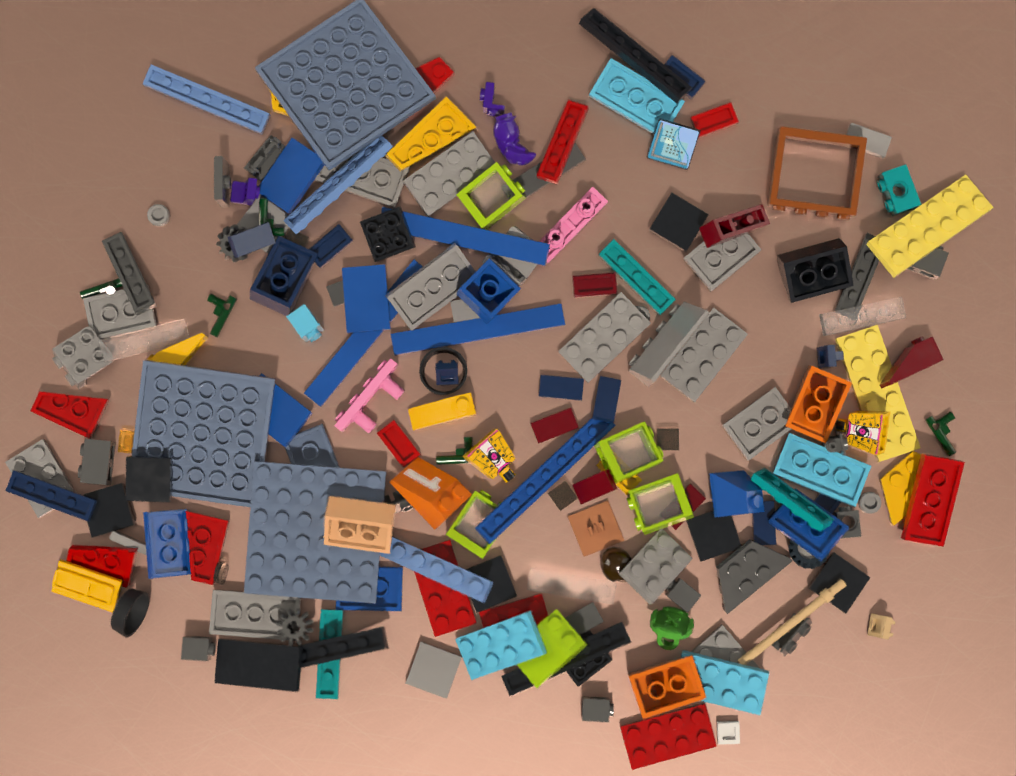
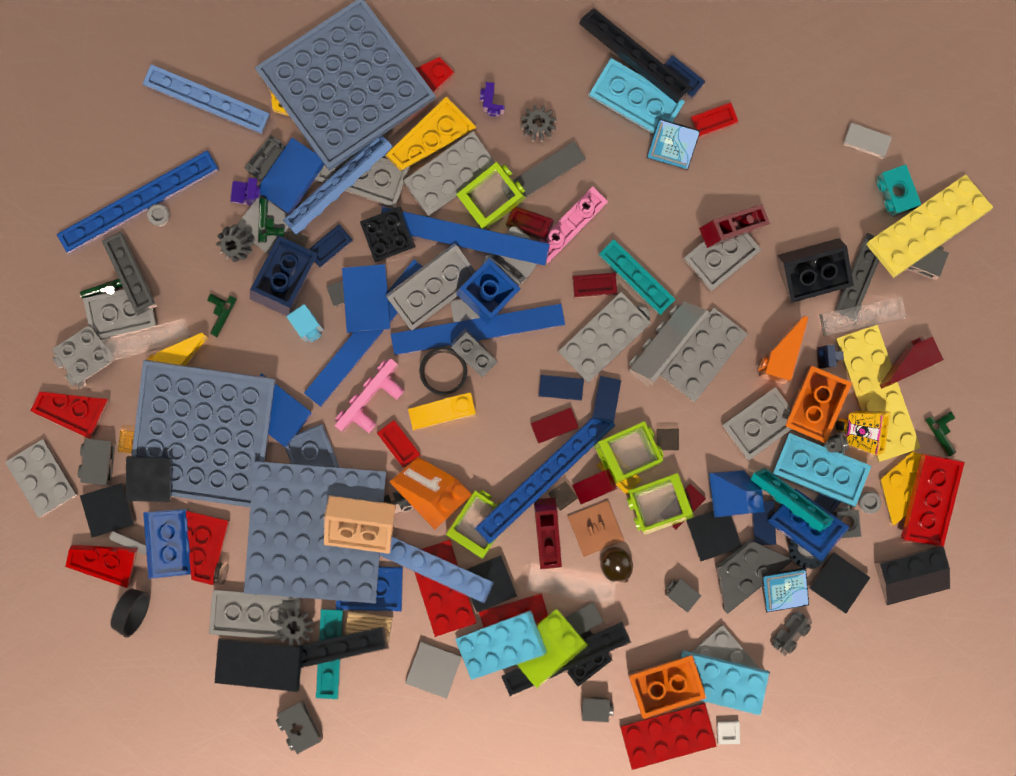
(51, 495): dark blue plate -> none
(86, 585): yellow piece -> none
(137, 202): none -> blue tile
(197, 648): dark grey brick -> none
(222, 181): dark grey plate -> none
(251, 239): dark blue tile -> none
(309, 733): none -> dark grey brick
(364, 621): none -> tan brick
(447, 373): dark blue tile -> none
(458, 458): dark green hose -> none
(473, 352): none -> dark grey brick
(492, 456): torso -> none
(507, 139): dark purple animal -> none
(530, 222): none -> dark red tile
(532, 128): none -> dark grey gear
(547, 533): none -> dark red slope
(562, 142): red tile -> none
(655, 566): light grey plate -> none
(671, 624): bright green tile -> none
(678, 222): black tile -> none
(781, 359): none -> orange slope
(785, 589): none -> piece
(824, 138): dark orange window -> none
(825, 596): tan bar -> none
(880, 626): tan tile -> none
(914, 575): none -> black slope

